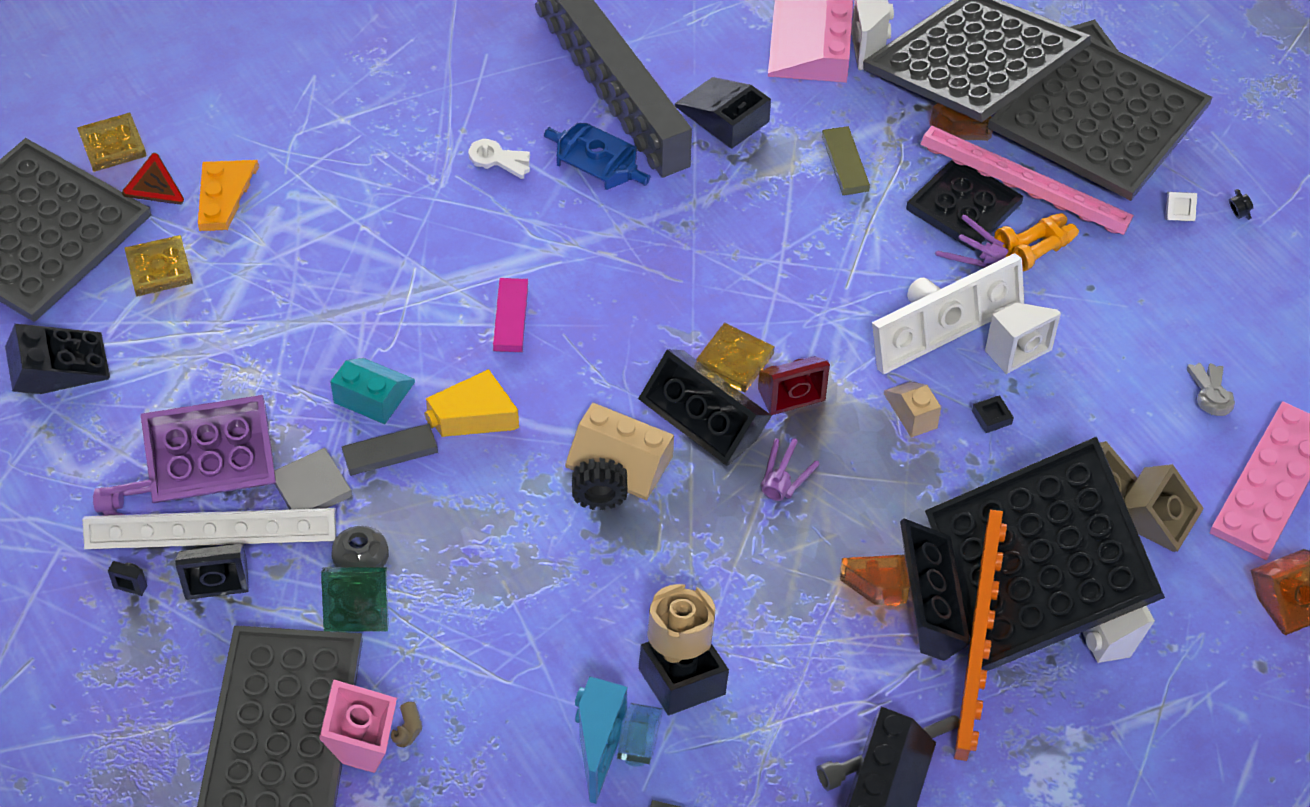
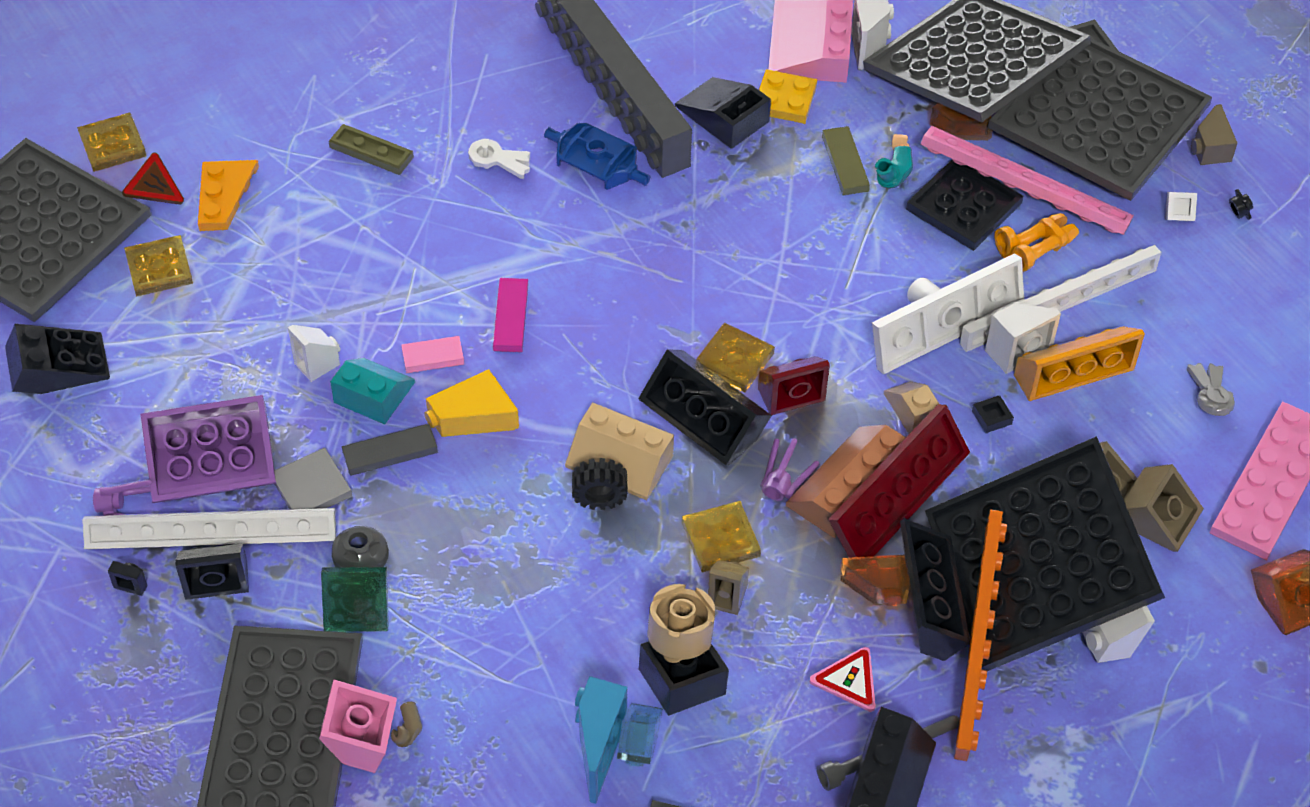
(313, 351): none -> white slope
(371, 149): none -> olive tile
(432, 354): none -> bright pink tile
(721, 535): none -> clear yellow plate
(728, 585): none -> dark tan slope
(789, 95): none -> yellow plate
(843, 474): none -> nougat slope
(849, 679): none -> piece
(894, 172): none -> teal arm
(900, 484): none -> dark red plate
(990, 252): medium lavender plant -> none
(1074, 291): none -> white plate
(1078, 362): none -> light orange slope
(1214, 139): none -> dark tan slope

